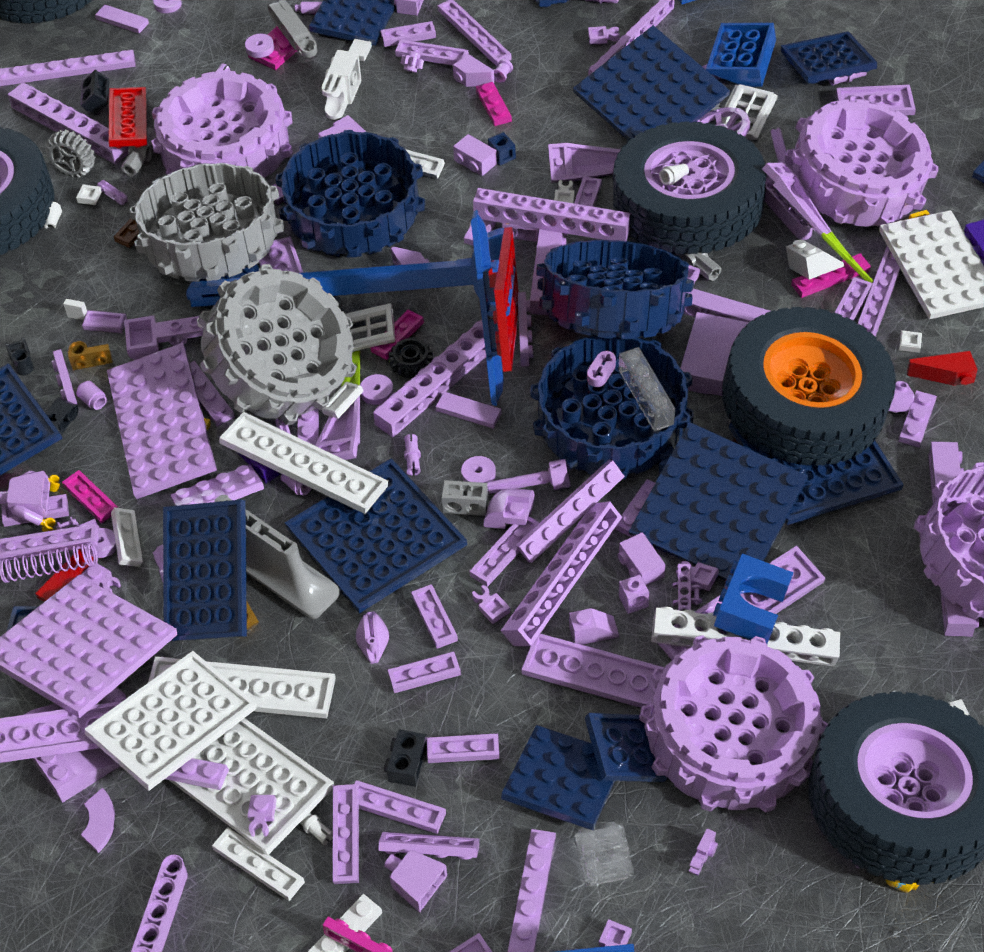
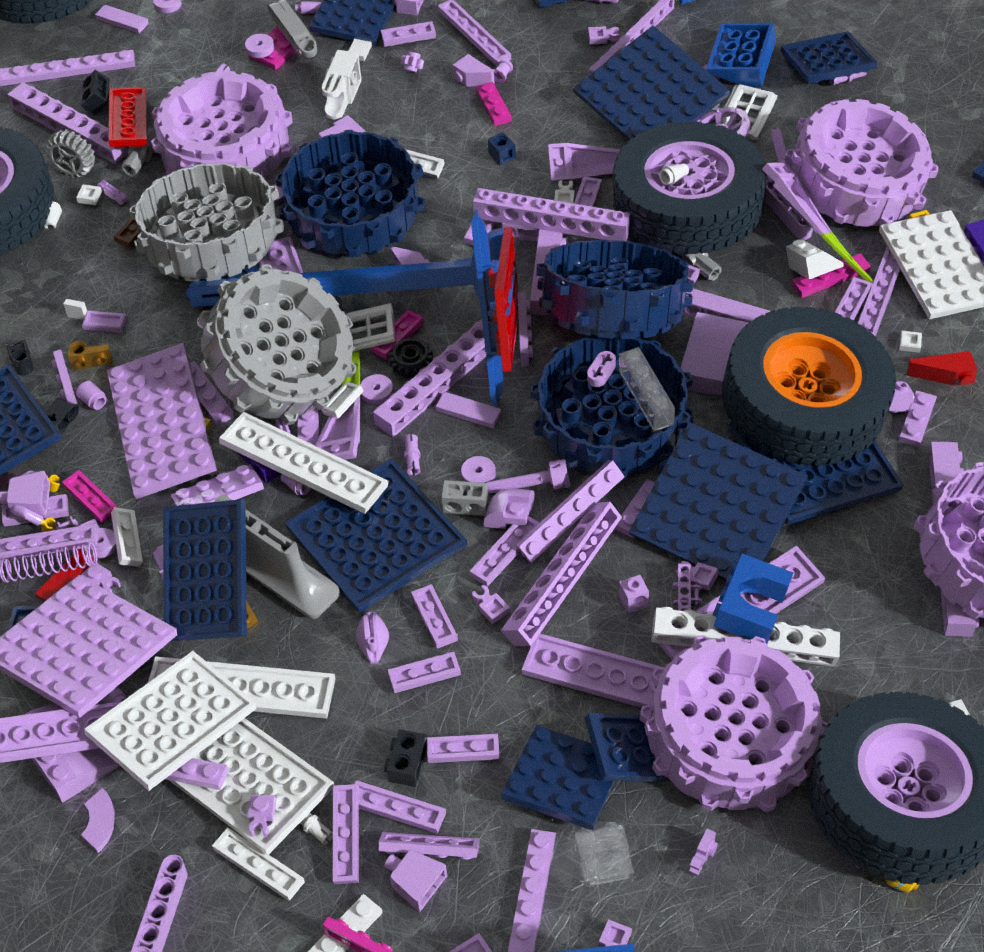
(145, 334): lavender plate -> none
(431, 52): lavender plate -> none
(475, 155): lavender brick -> none
(591, 626): lavender slope -> none
(641, 559): lavender brick -> none
(895, 96): lavender plate -> none

